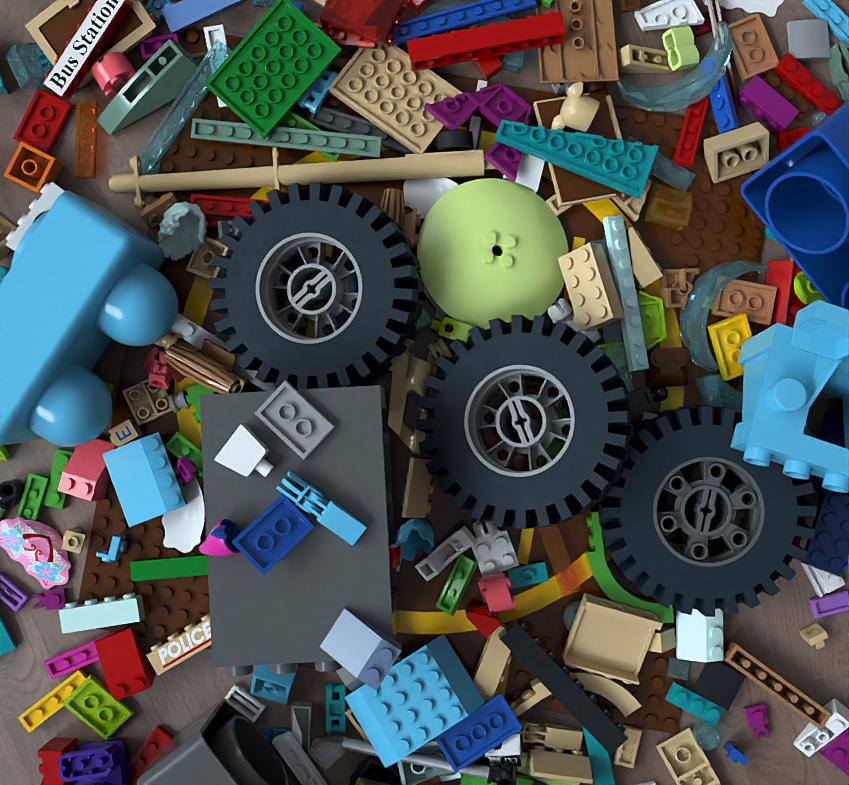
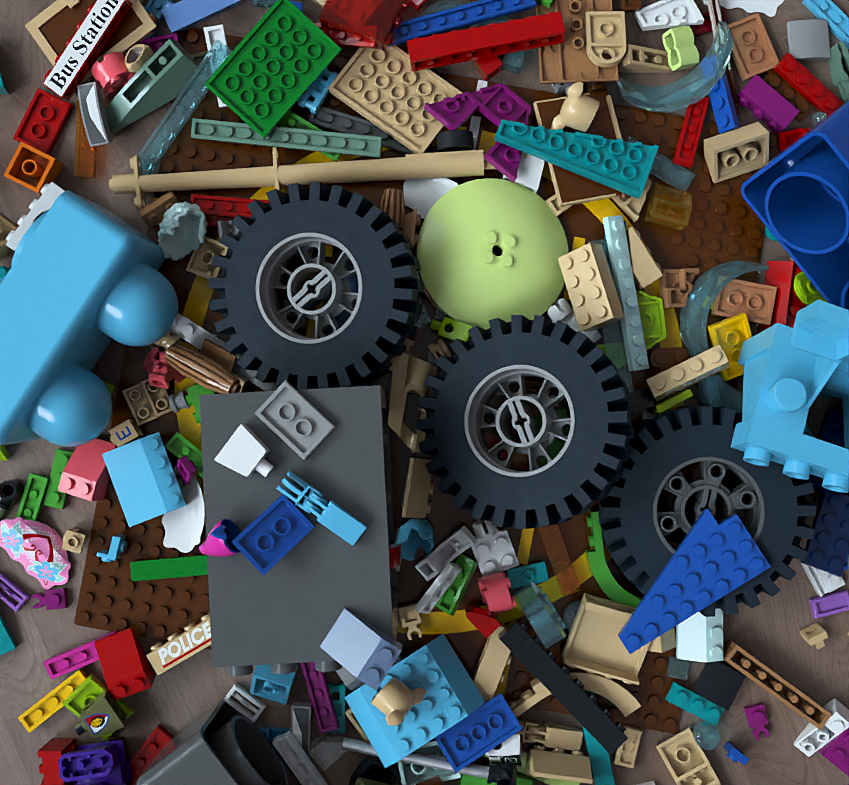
(28, 65): clear light blue slope -> none
(94, 114): none -> slope
(101, 716): none -> olive torso
(102, 613): light aqua brick -> none
(137, 57): none -> tan rock
(320, 698): none -> magenta tile
(397, 700): none -> tan piece
(410, 618): none -> tan plate
(438, 588): none -> white tile
(541, 614): none -> clear light blue brick
(605, 35): none -> tan tile
(671, 401): none -> neon yellow tile
(688, 373): none -> tan brick
(702, 570): none -> blue wing

